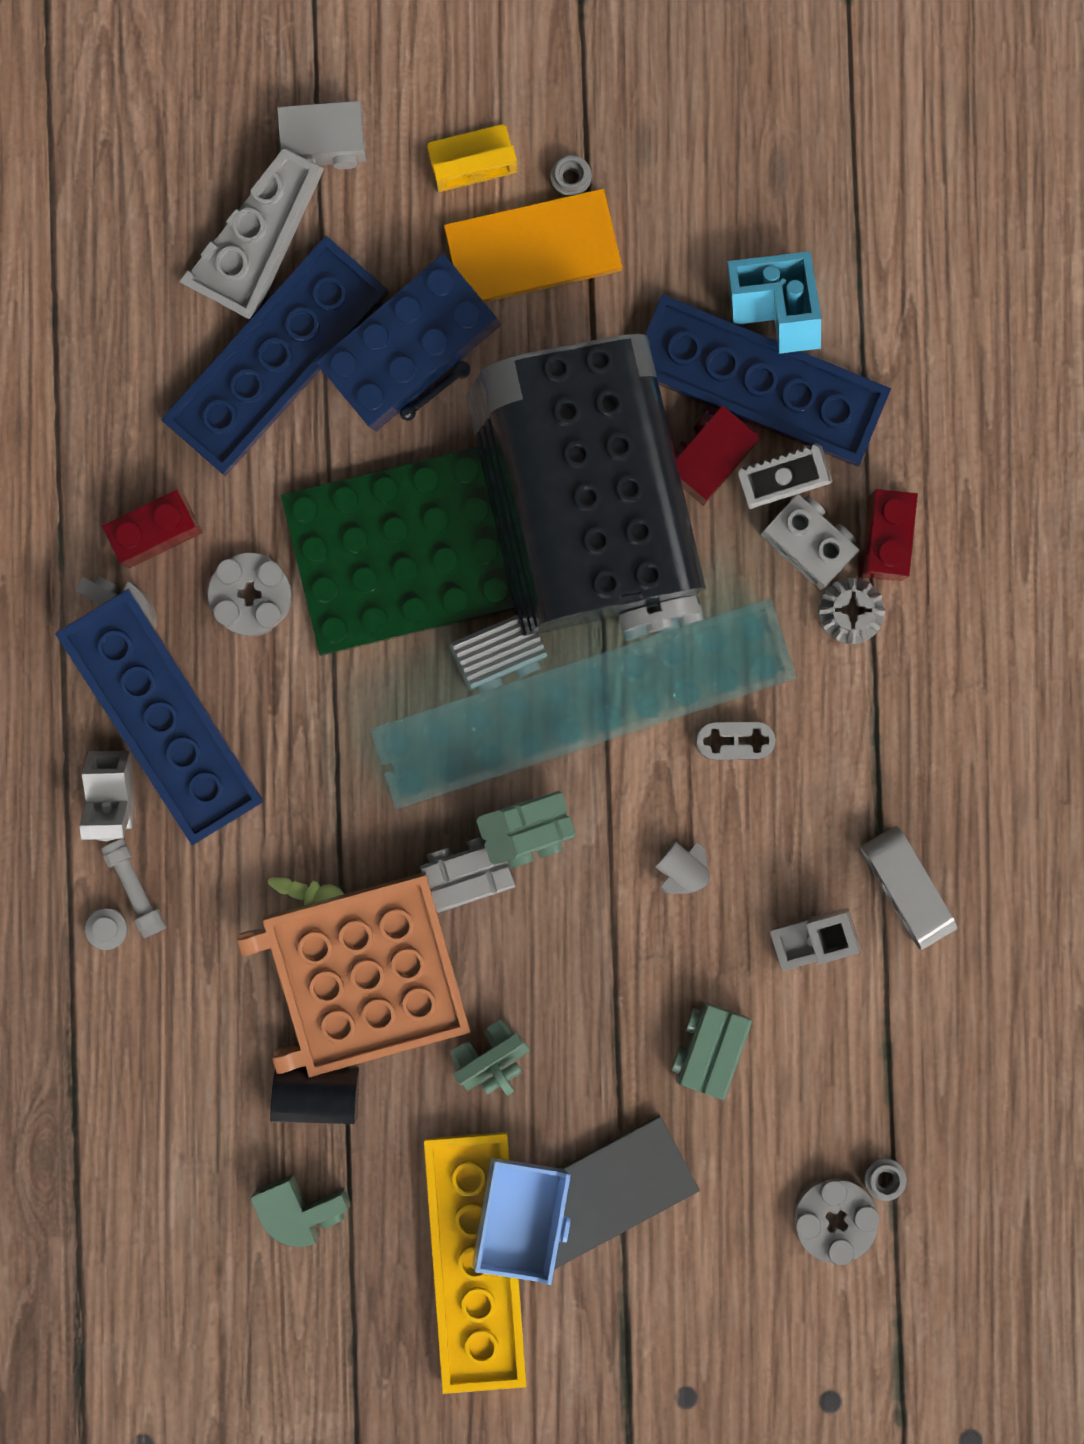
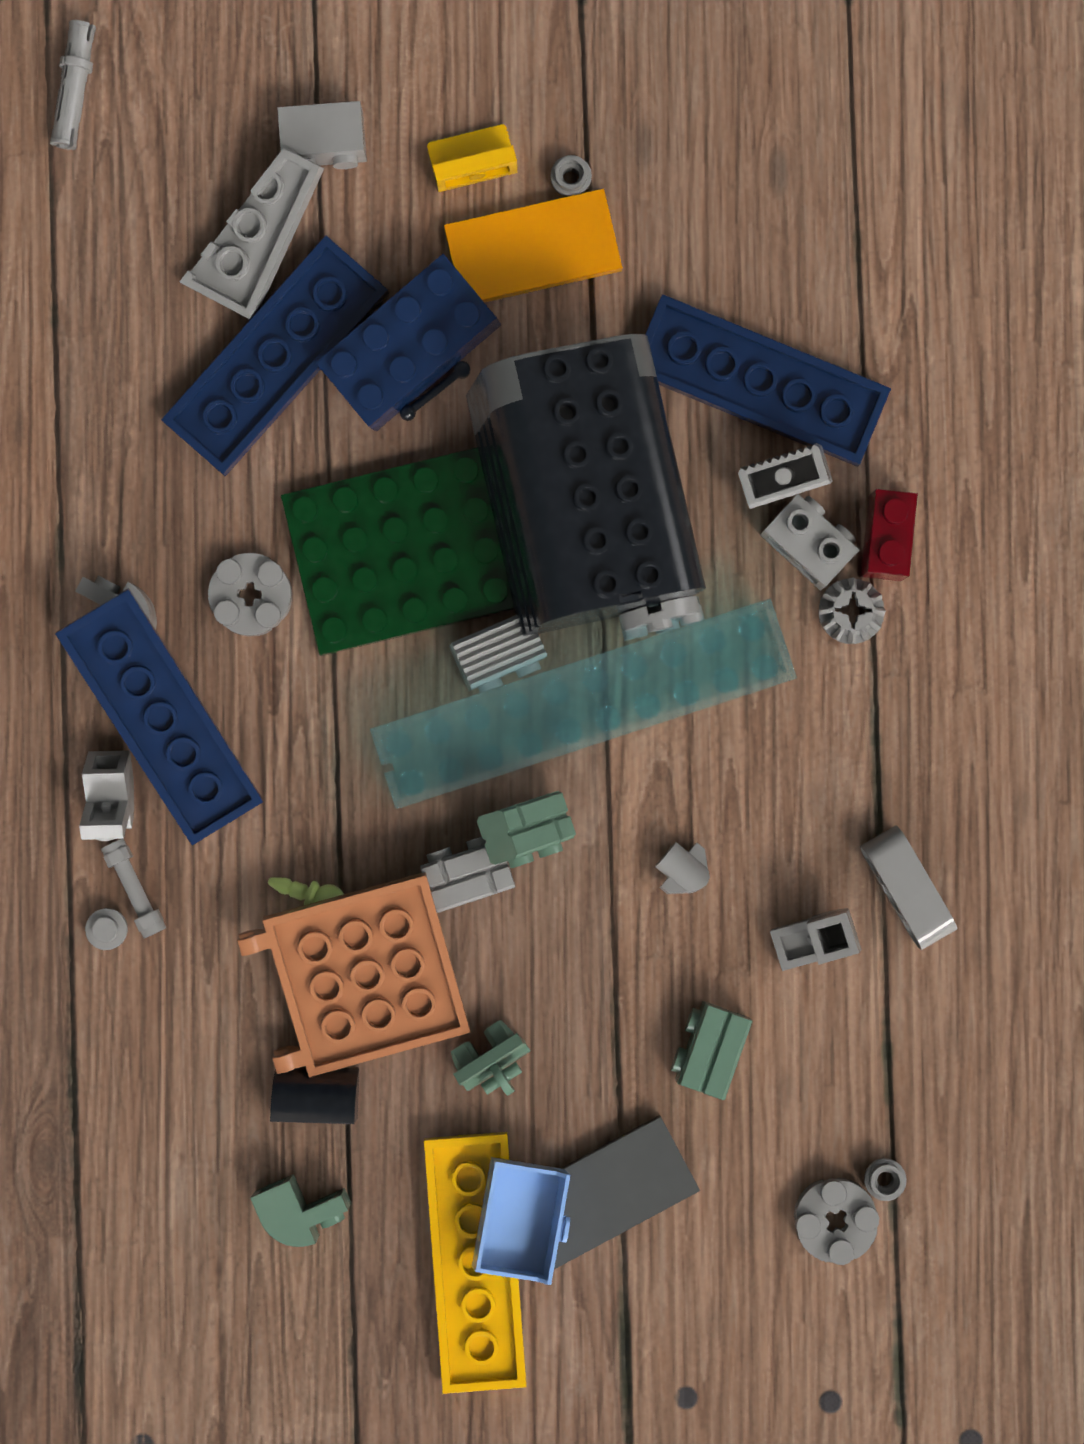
(74, 75): none -> light grey pin
(152, 529): dark red brick -> none
(713, 453): dark red brick -> none
(735, 730): light grey beam -> none
(781, 291): medium azure brick -> none

